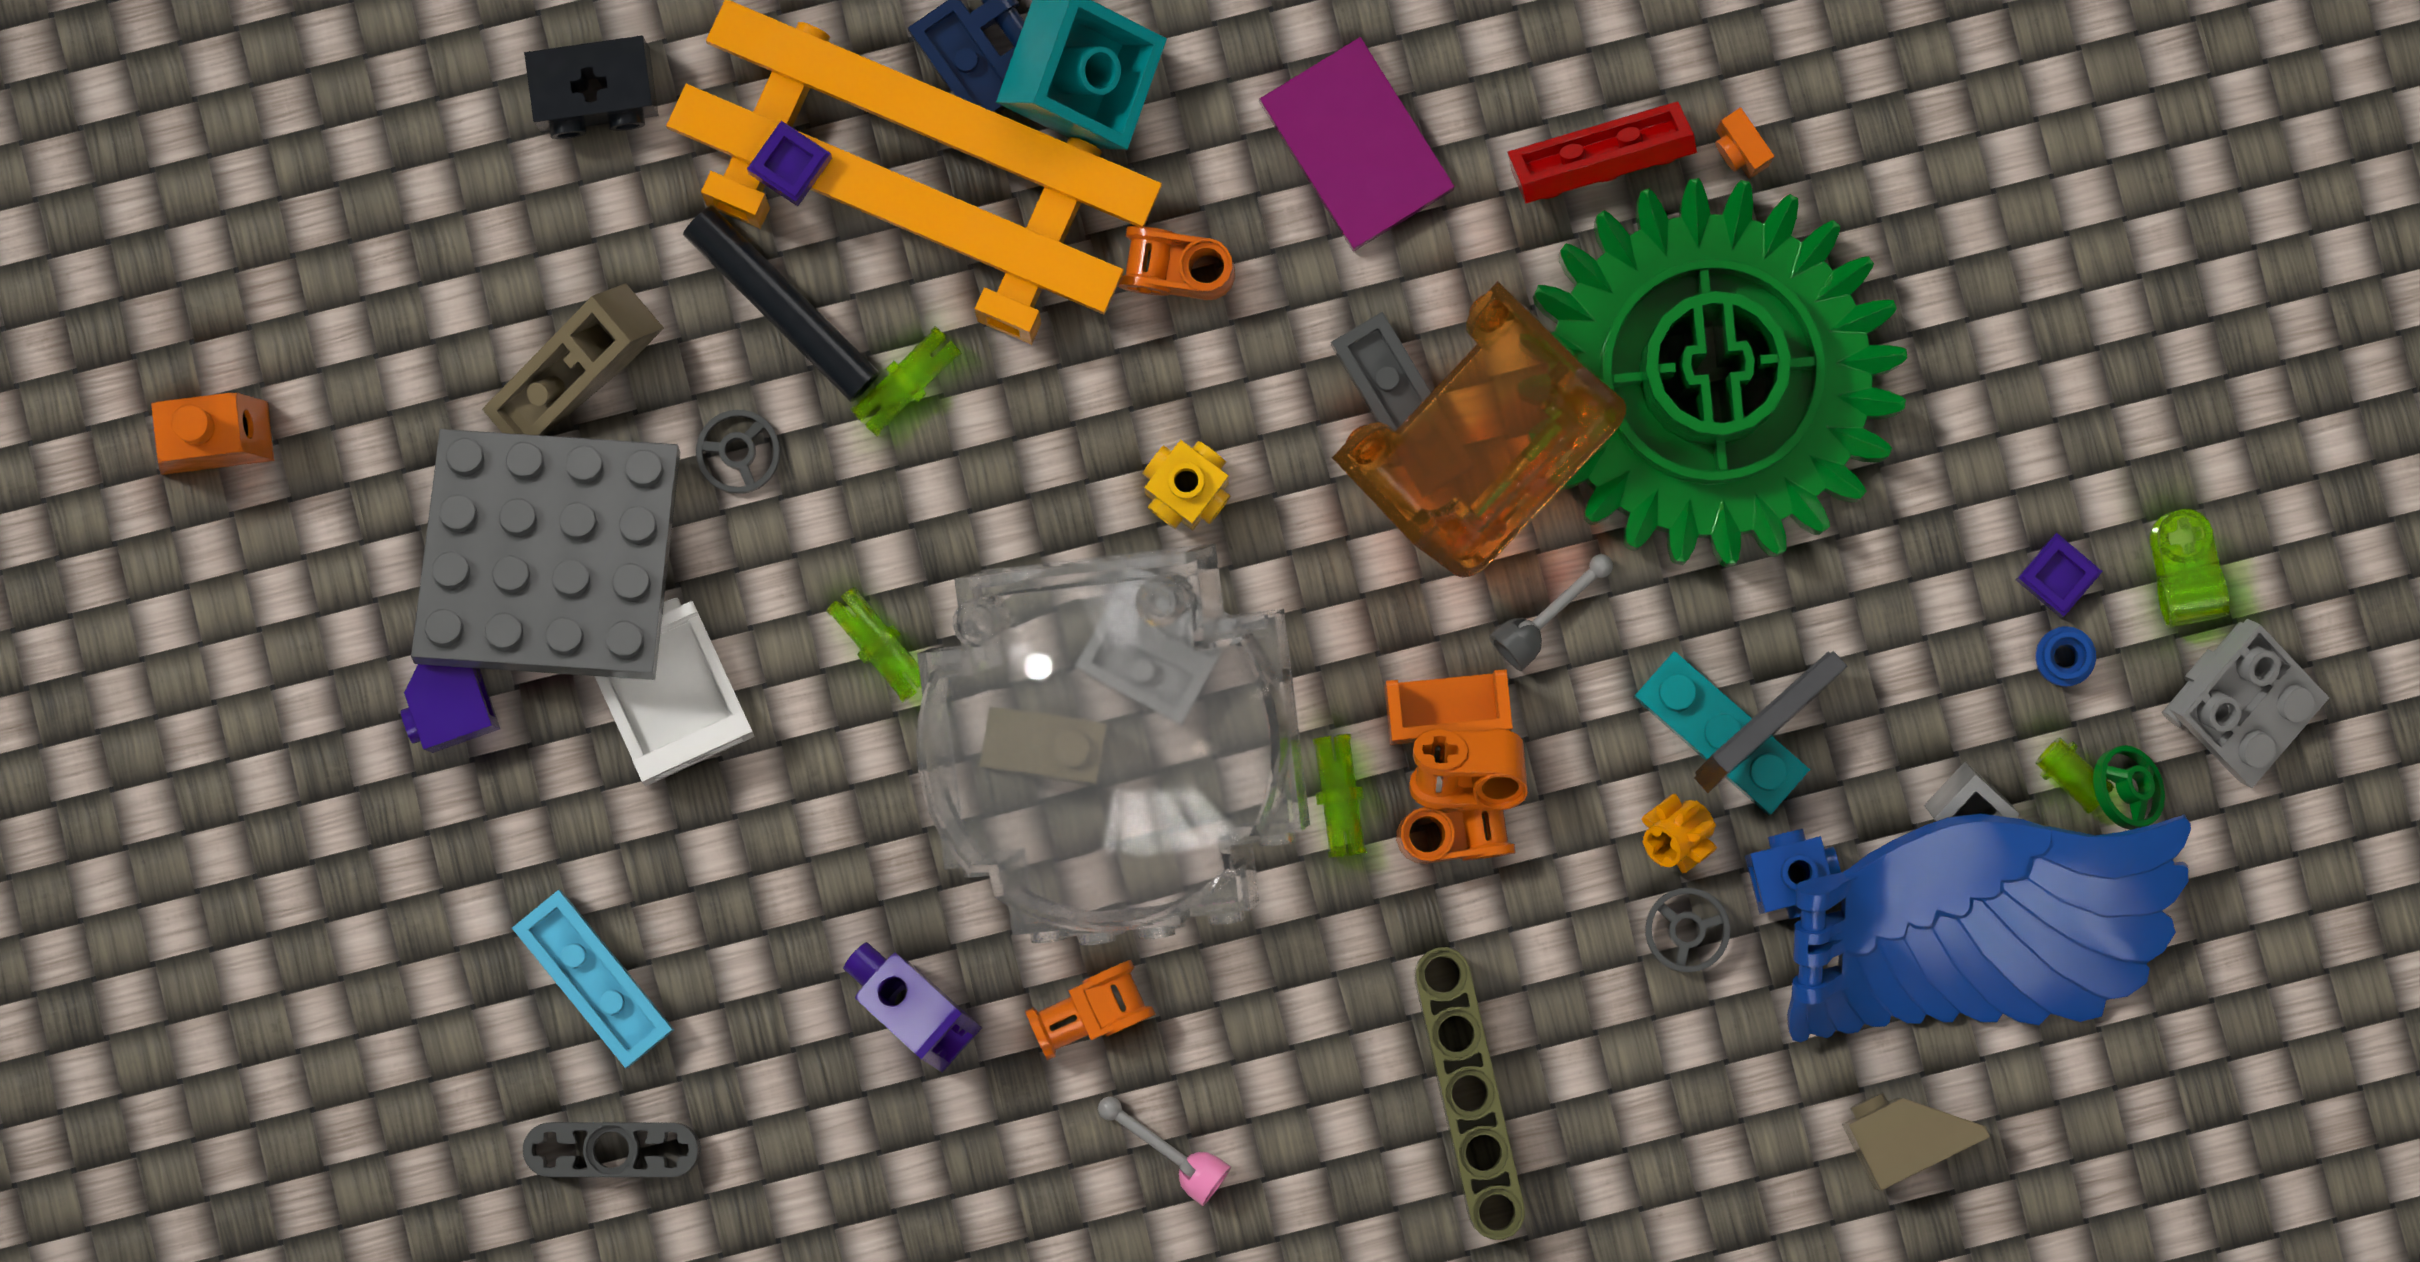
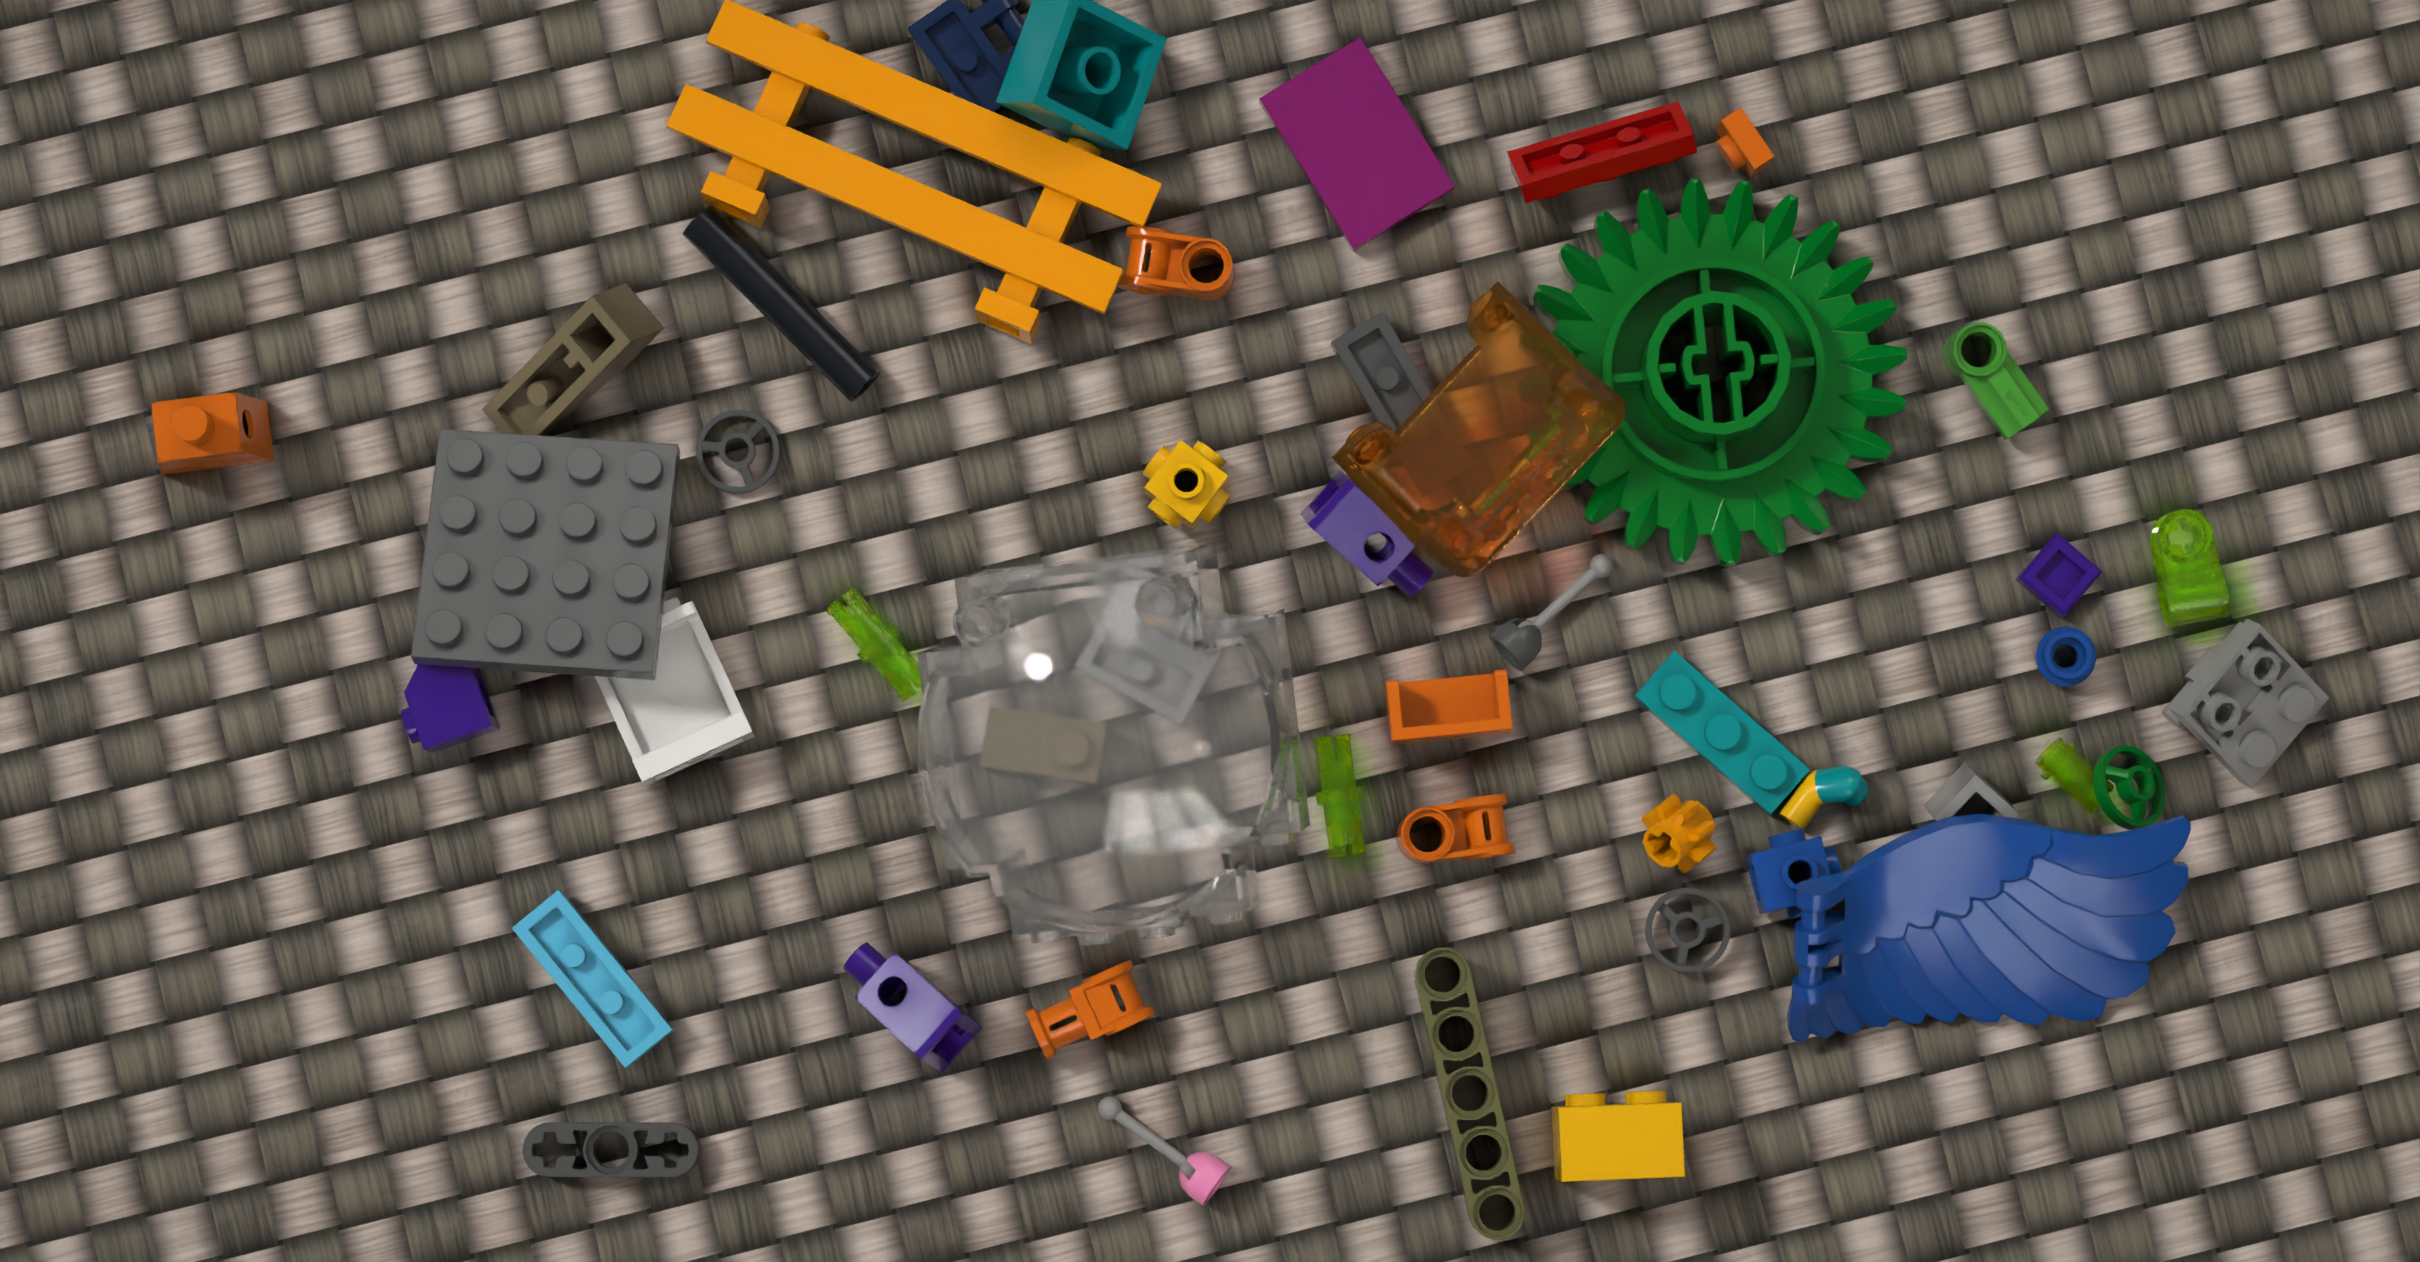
(562, 72): black brick -> none
(789, 163): dark purple tile -> none
(906, 381): clear neon green pin -> none
(1348, 518): none -> dark purple torso
(1474, 769): orange piece -> none
(1618, 1139): none -> yellow brick
(1769, 720): black tile -> none
(1822, 787): none -> arm
(1905, 1137): dark tan slope -> none
(1998, 384): none -> bright green piece

